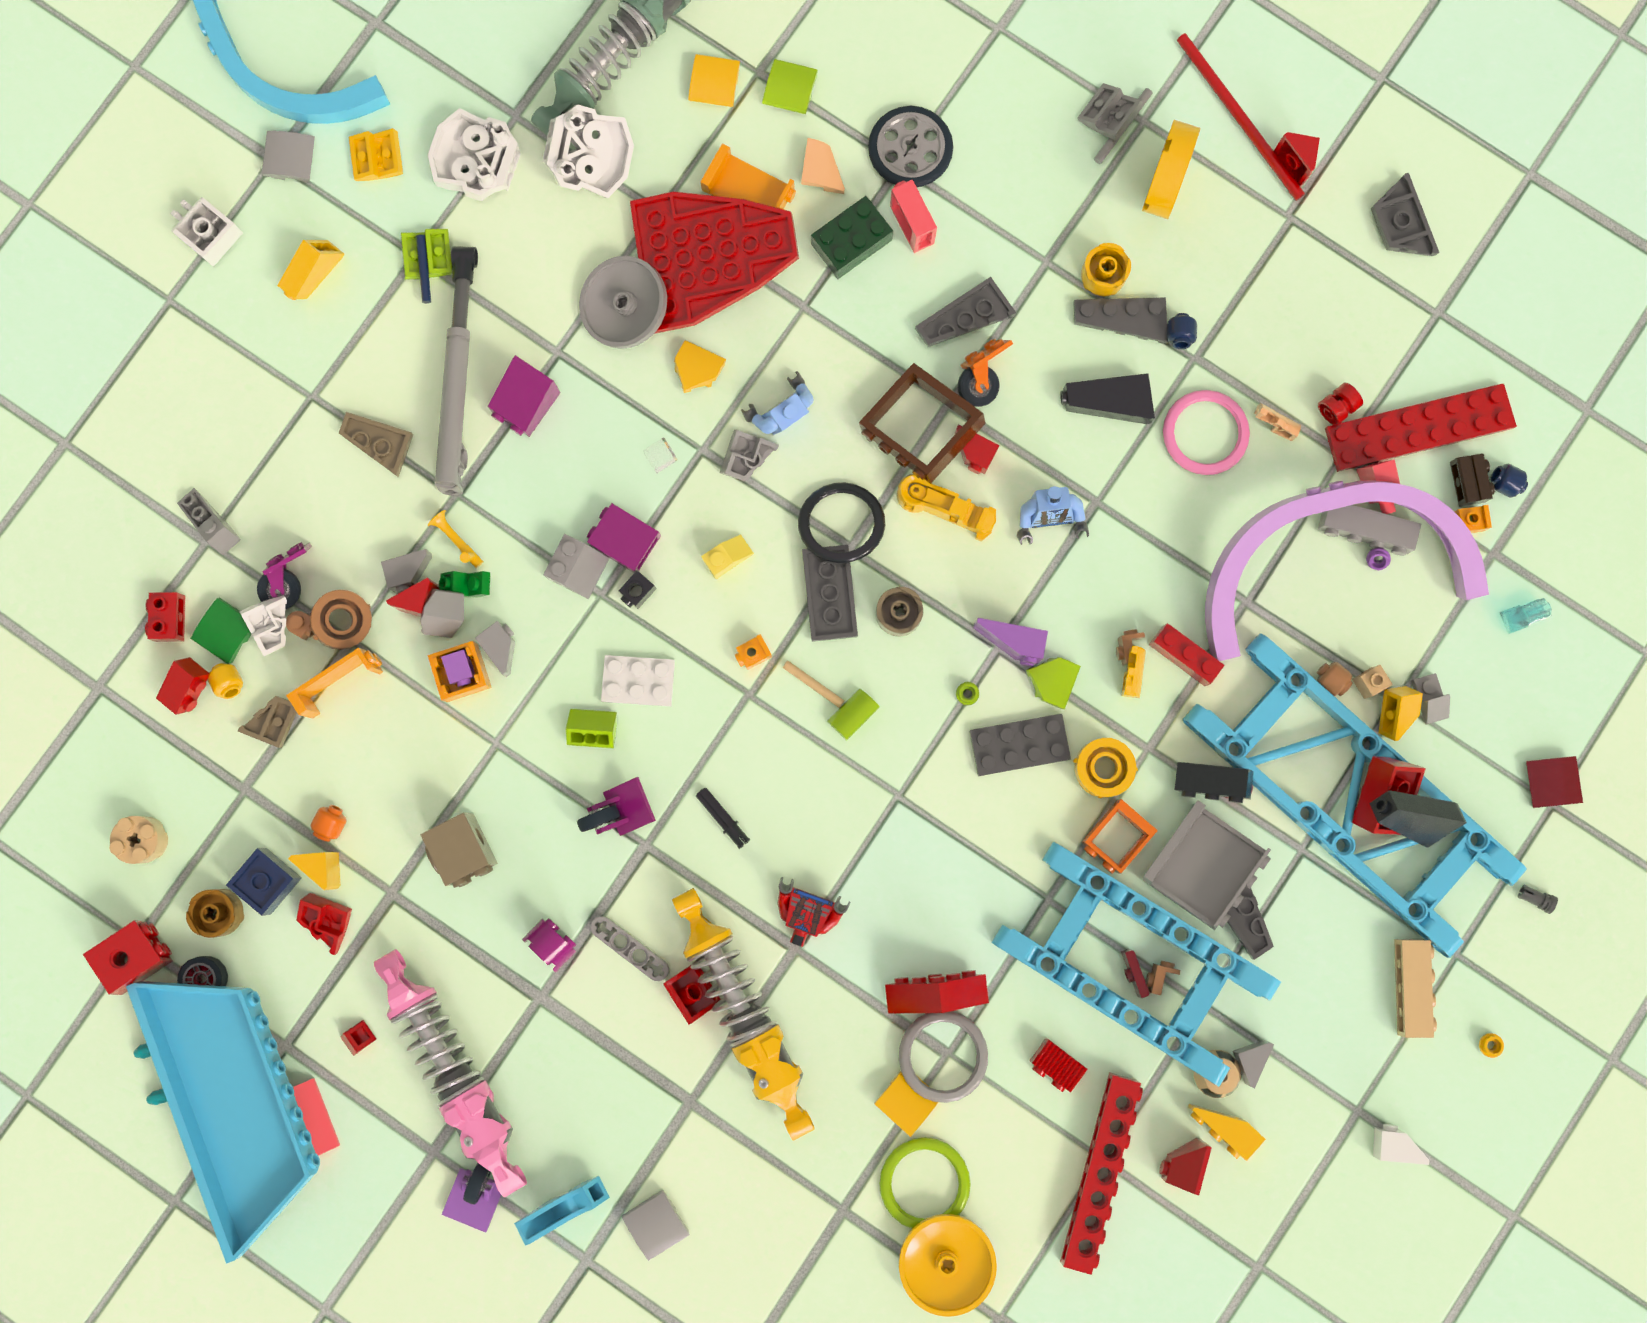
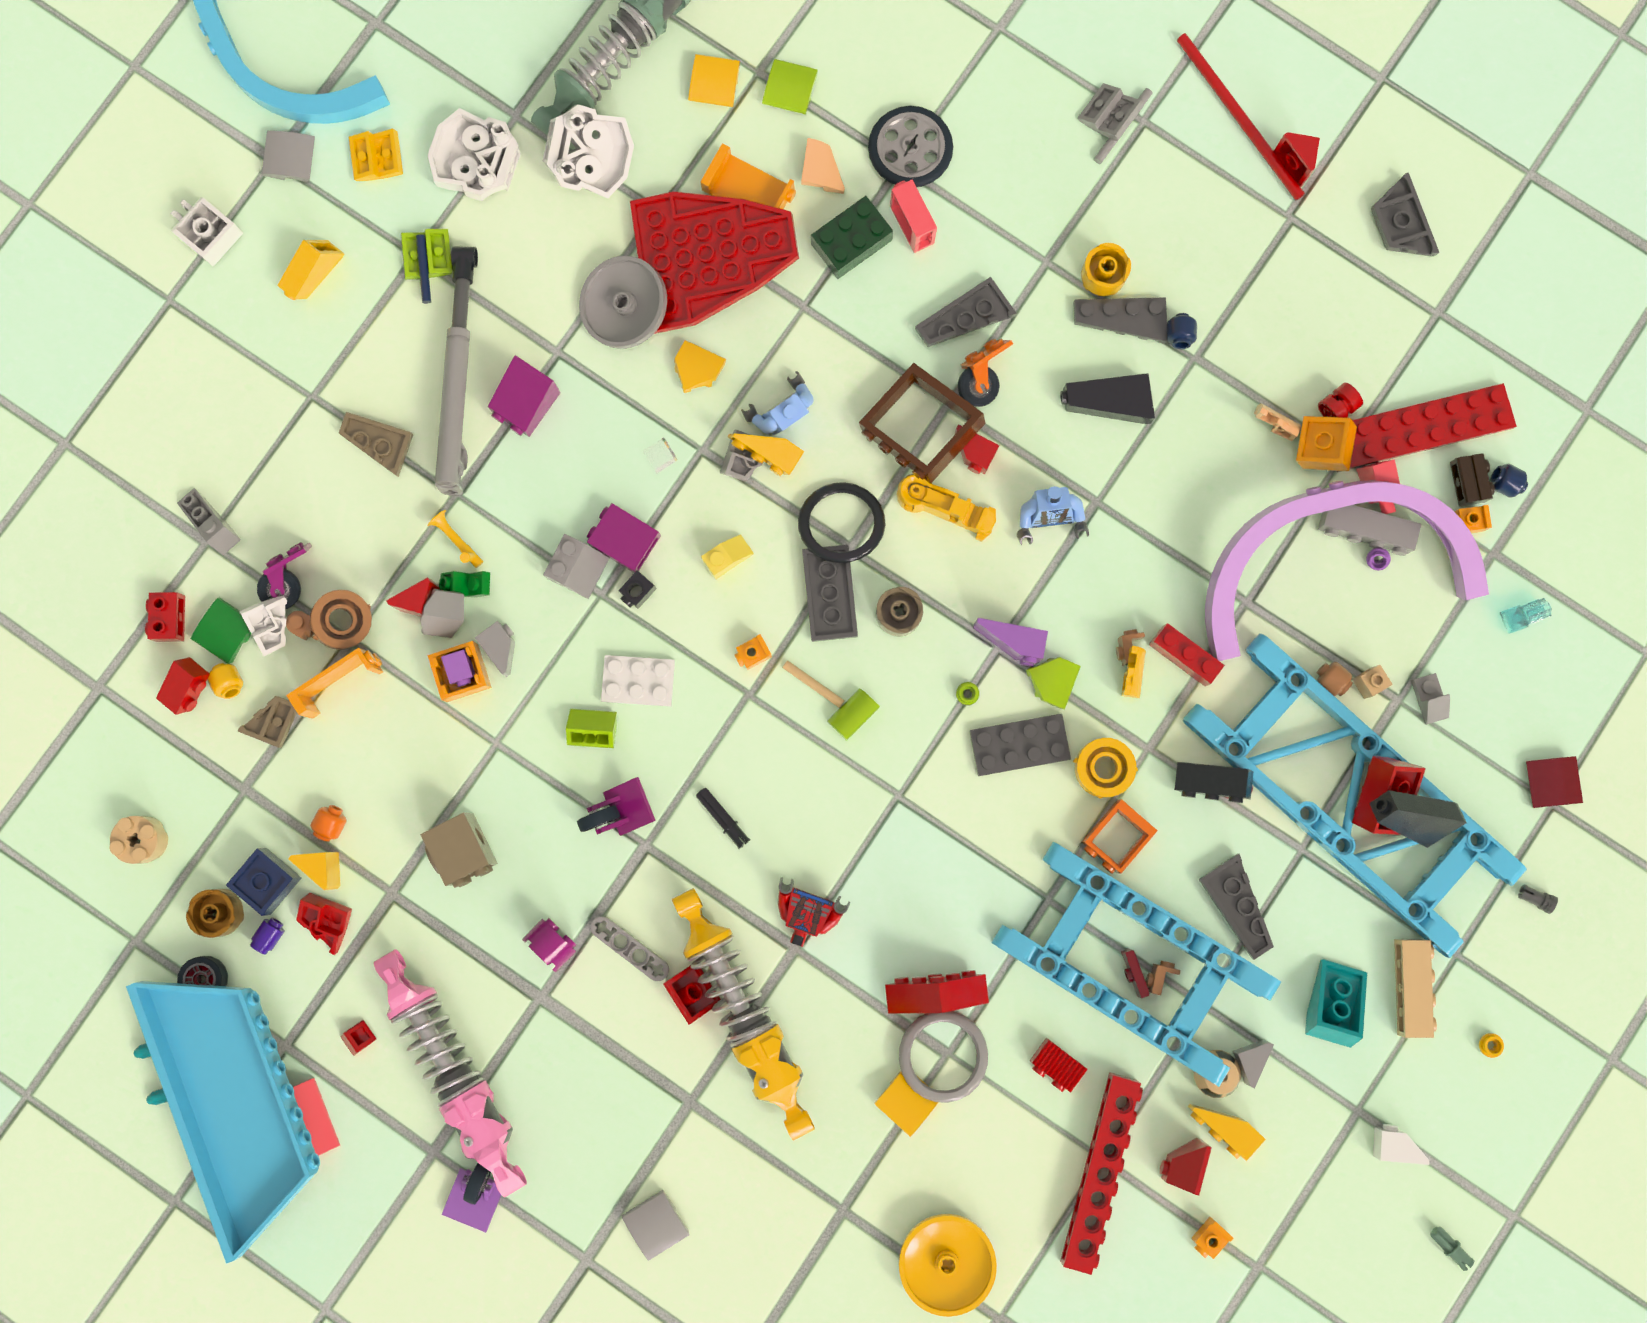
(144, 953): red brick -> none
(267, 935): none -> dark purple brick
(405, 570): light grey slope -> none
(561, 1210): medium azure arch -> none
(776, 452): none -> yellow slope
(912, 1146): lime wedge -> none
(1171, 169): yellow brick -> none
(1184, 461): bright pink wedge -> none
(1206, 867): light grey panel -> none
(1209, 1230): none -> light orange brick
(1326, 443): none -> light orange container
(1337, 1004): none -> teal slope
(1399, 711): yellow slope -> none
(1452, 1248): none -> sand green axle

